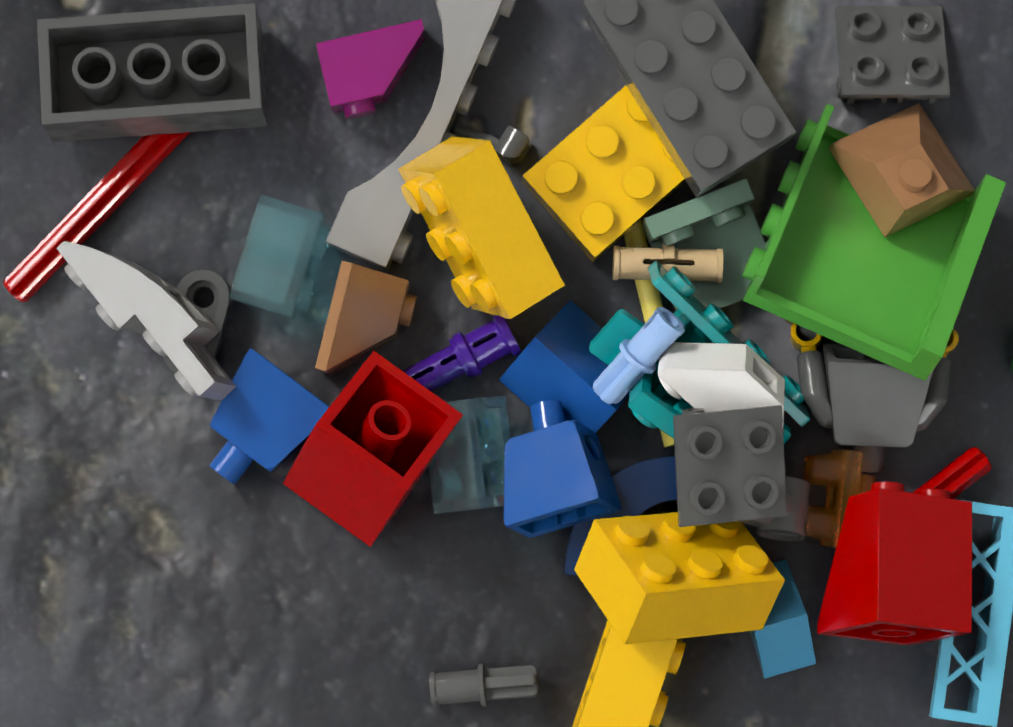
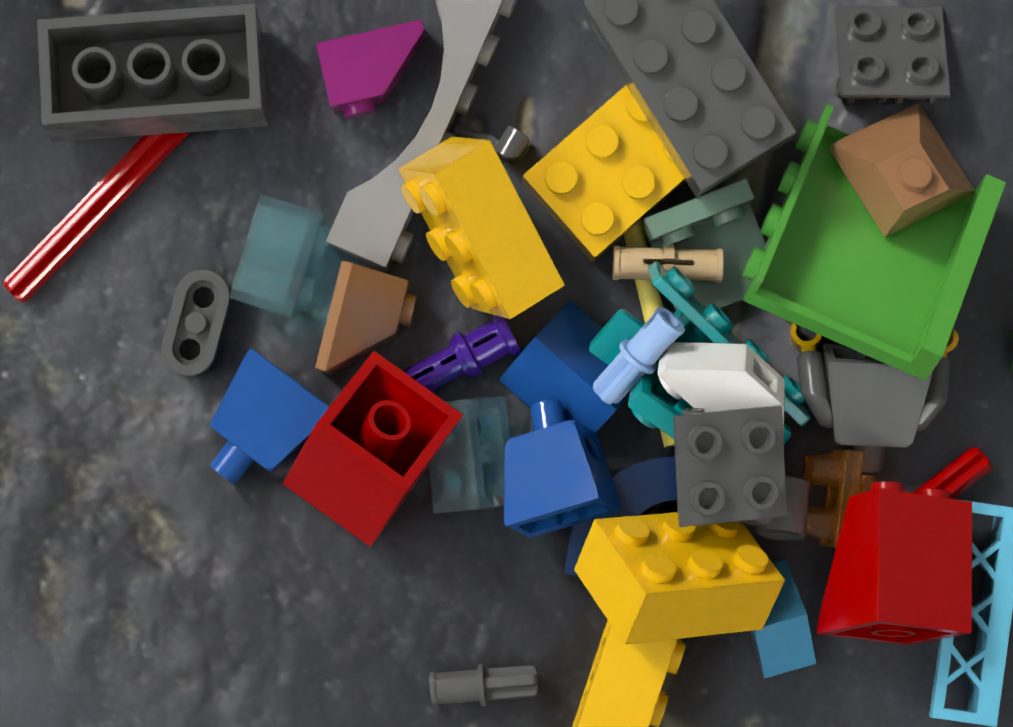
(150, 306): slope -> none

